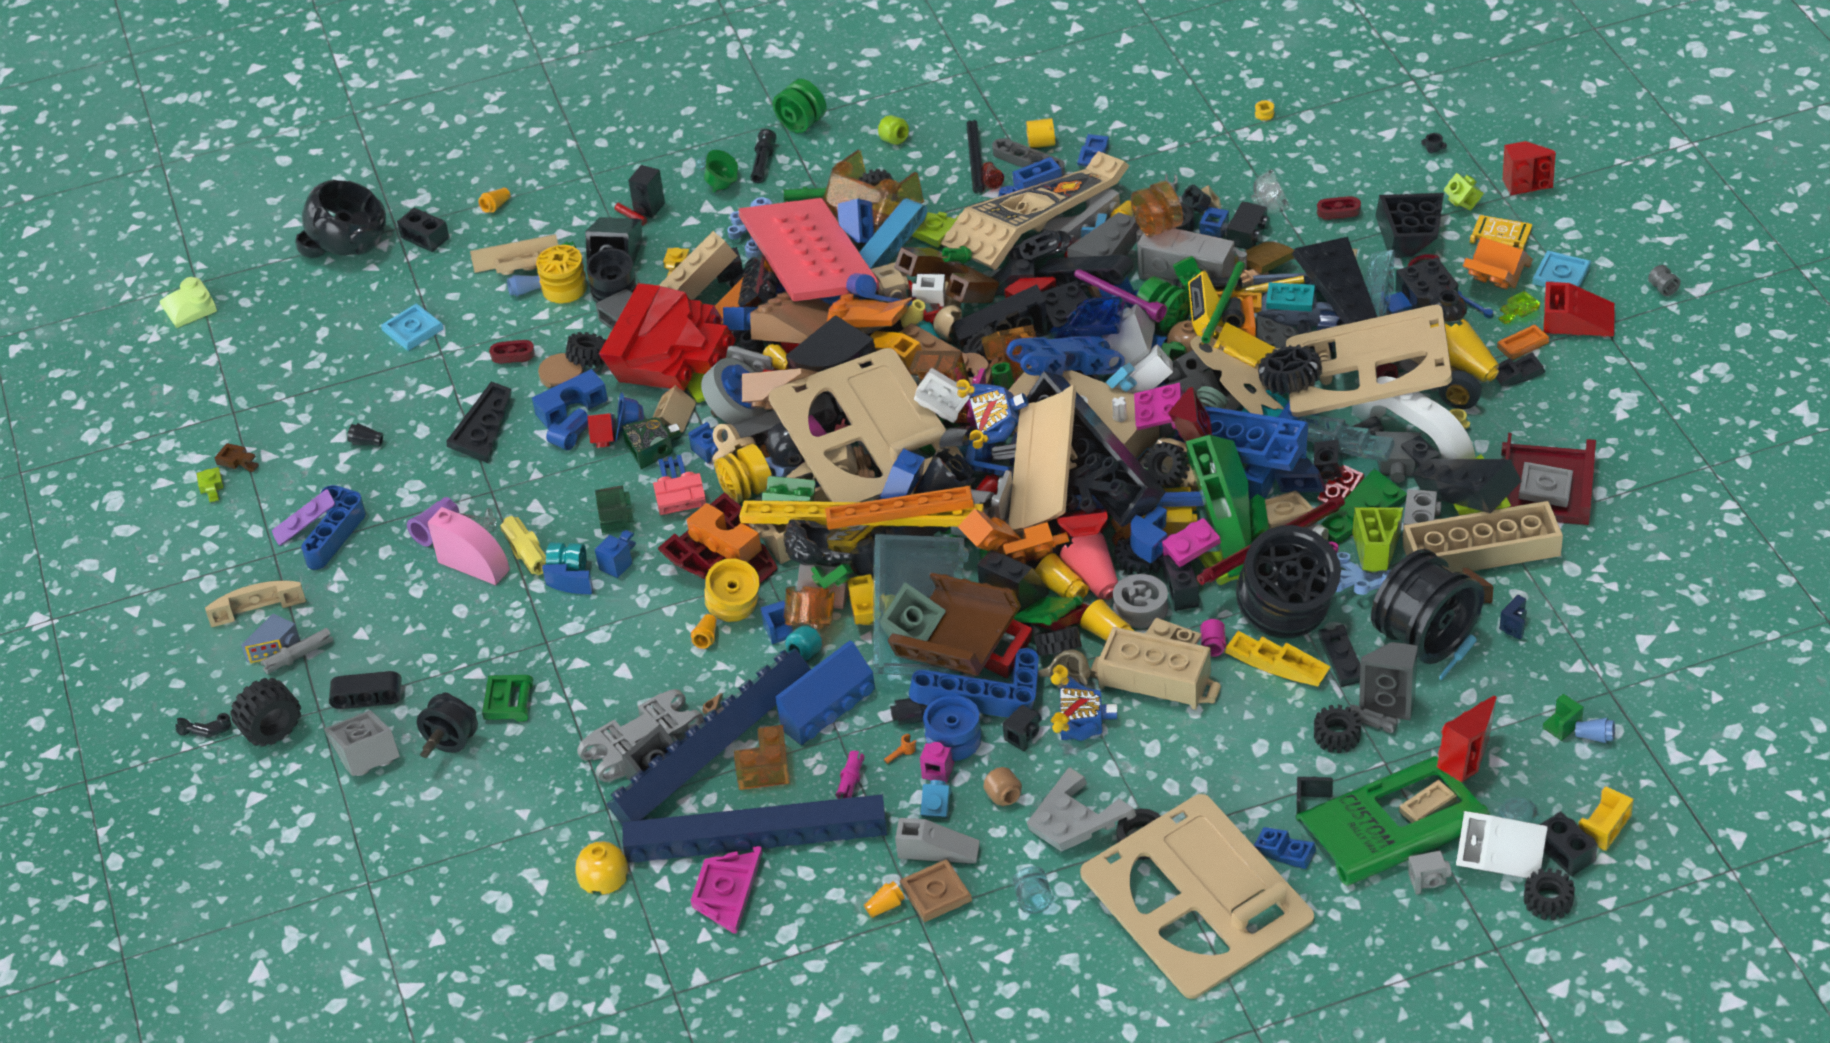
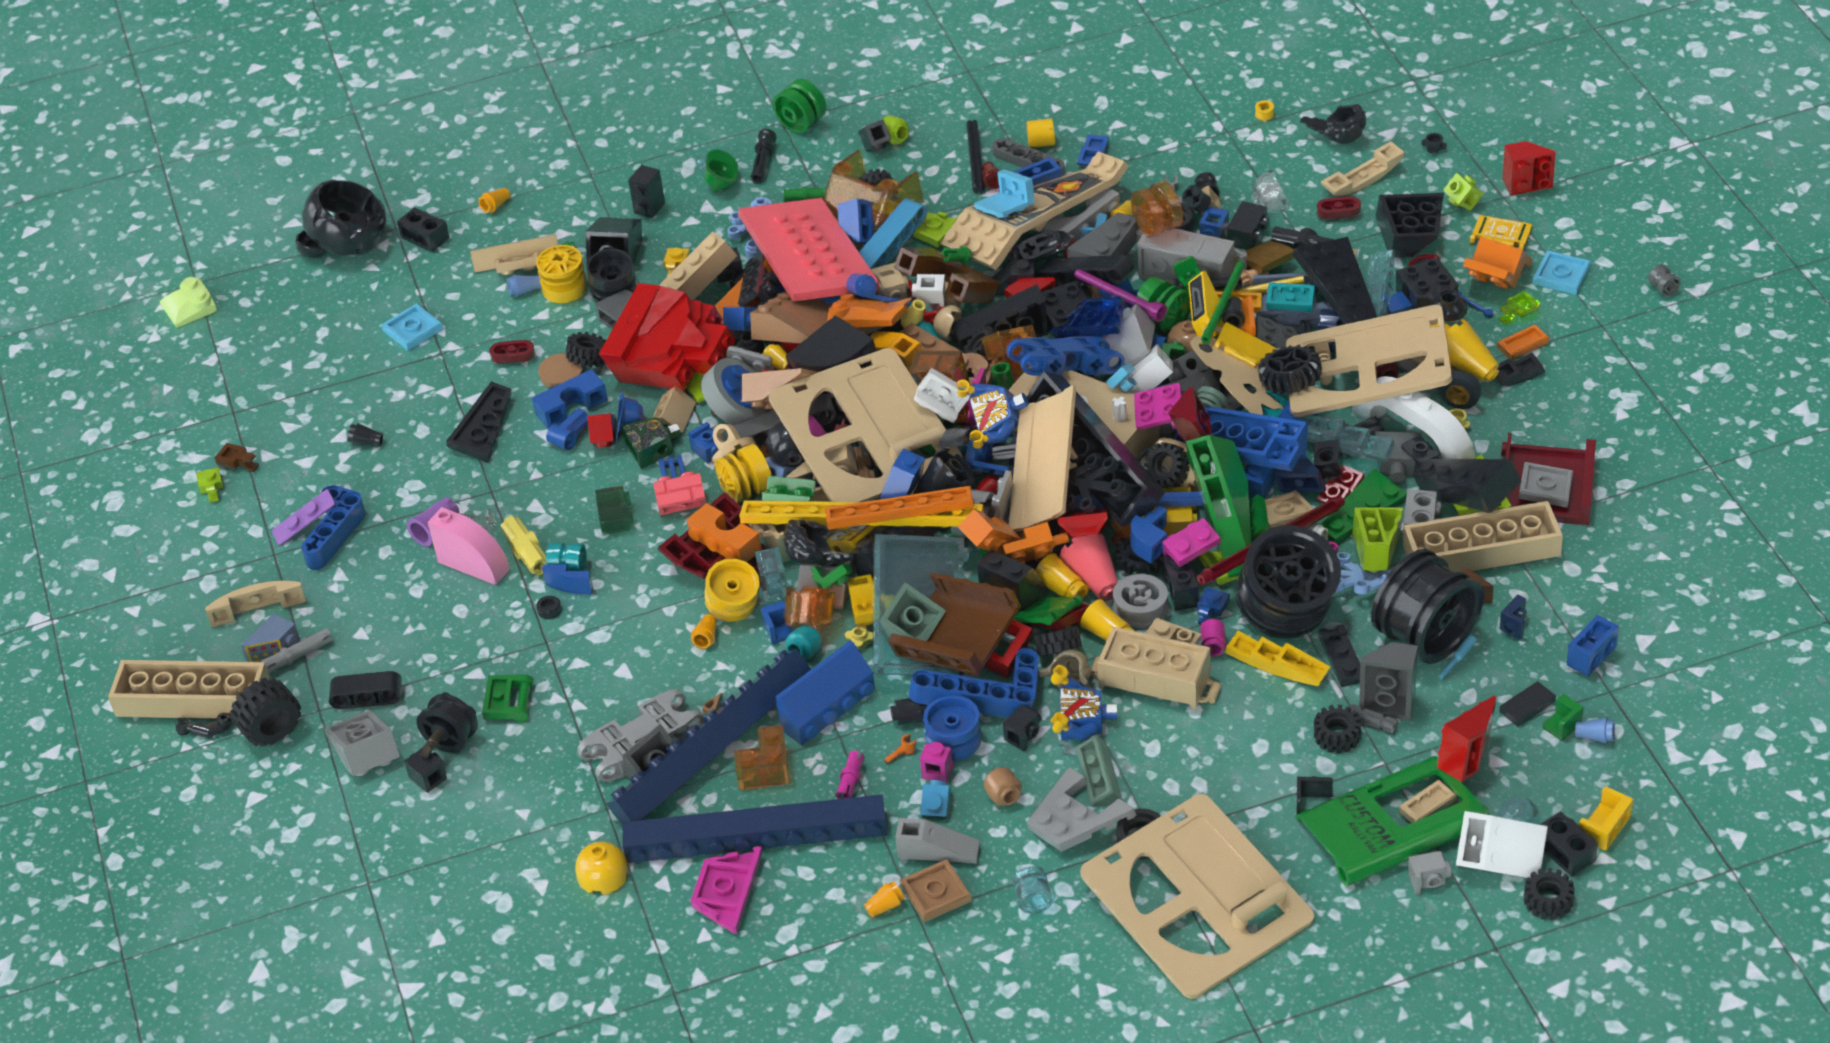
(180, 687): none -> tan brick
(425, 771): none -> black brick
(548, 607): none -> black tile
(614, 554): blue brick -> none
(629, 213): red wheel -> none
(771, 574): none -> clear light blue brick
(859, 636): none -> light yellow plate
(874, 136): none -> black brick
(1014, 195): none -> medium azure bracket
(1098, 771): none -> sand green slope
(1205, 179): none -> black wheel
(1212, 603): none -> blue plate
(1280, 847): blue slope -> none
(1296, 238): none -> black piece
(1342, 126): none -> black hair
(1366, 174): none -> tan slope
(1527, 703): none -> black tile
(1576, 311): red slope -> none
(1592, 645): none -> blue brick

